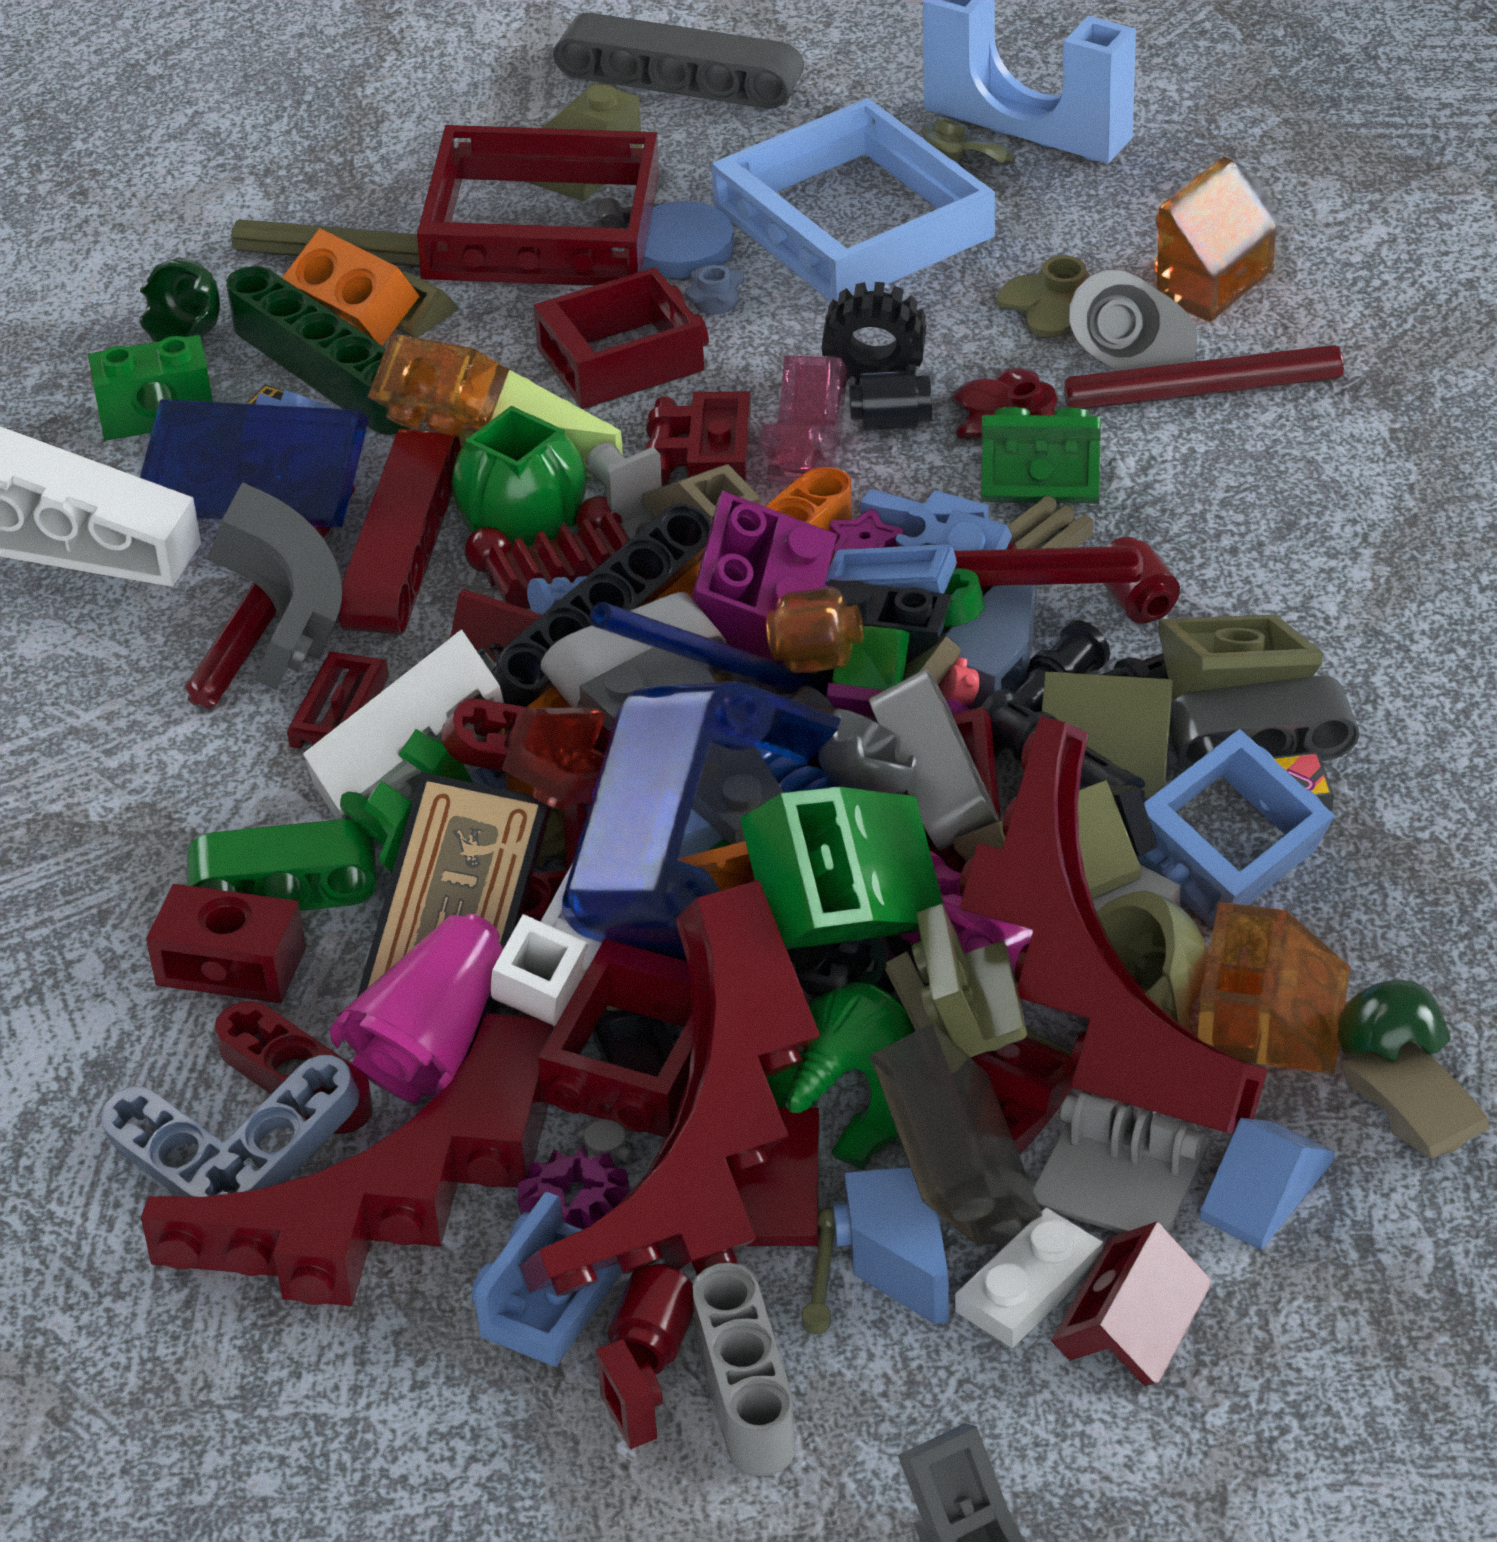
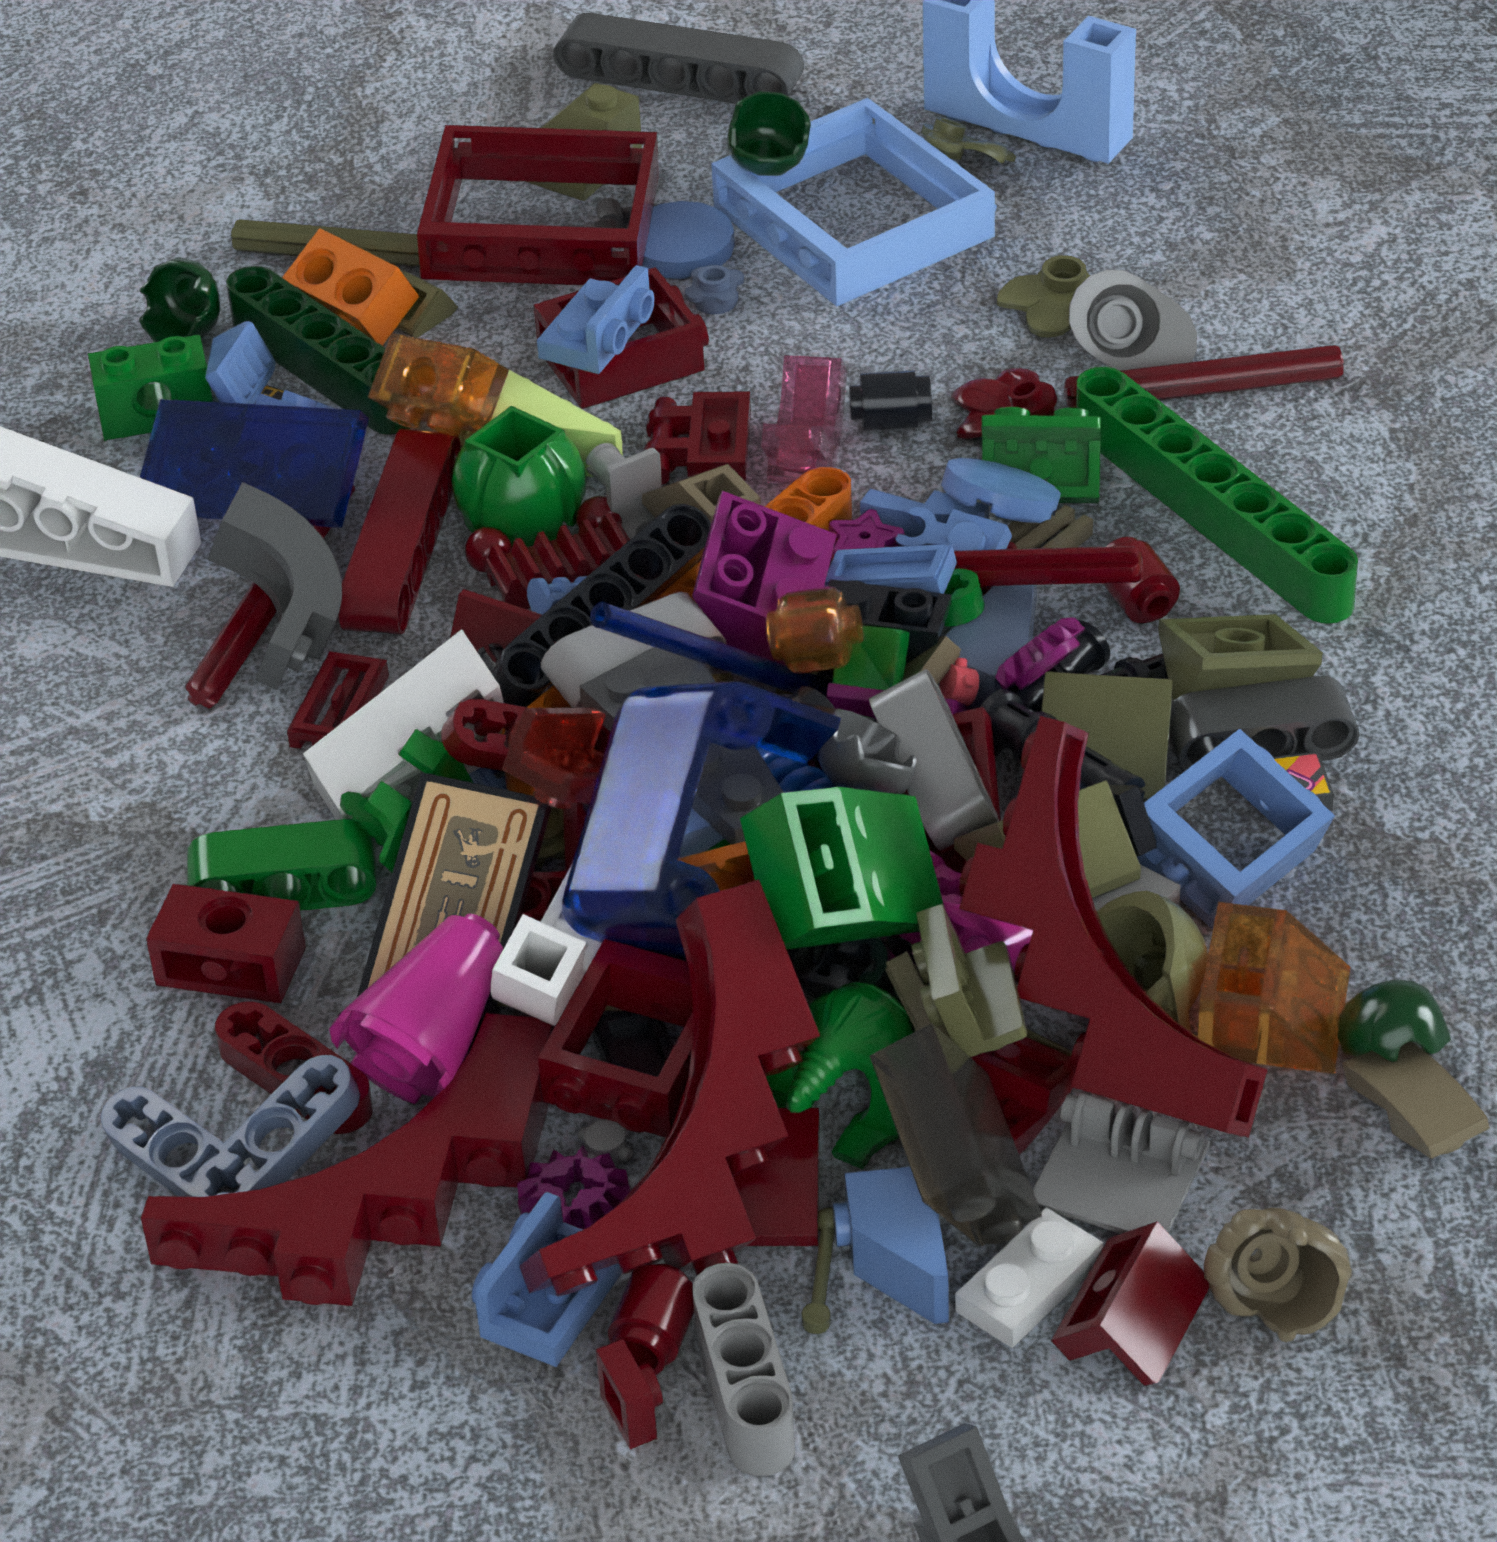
(239, 365): none -> medium blue slope
(598, 322): none -> medium blue bracket
(768, 133): none -> dark green hair
(879, 311): black tyre -> none
(1006, 489): none -> medium blue tile
(1040, 654): none -> magenta gear
(1213, 241): clear orange slope -> none
(1221, 497): none -> green beam
(1262, 1180): medium blue slope -> none
(1292, 1279): none -> dark tan hair

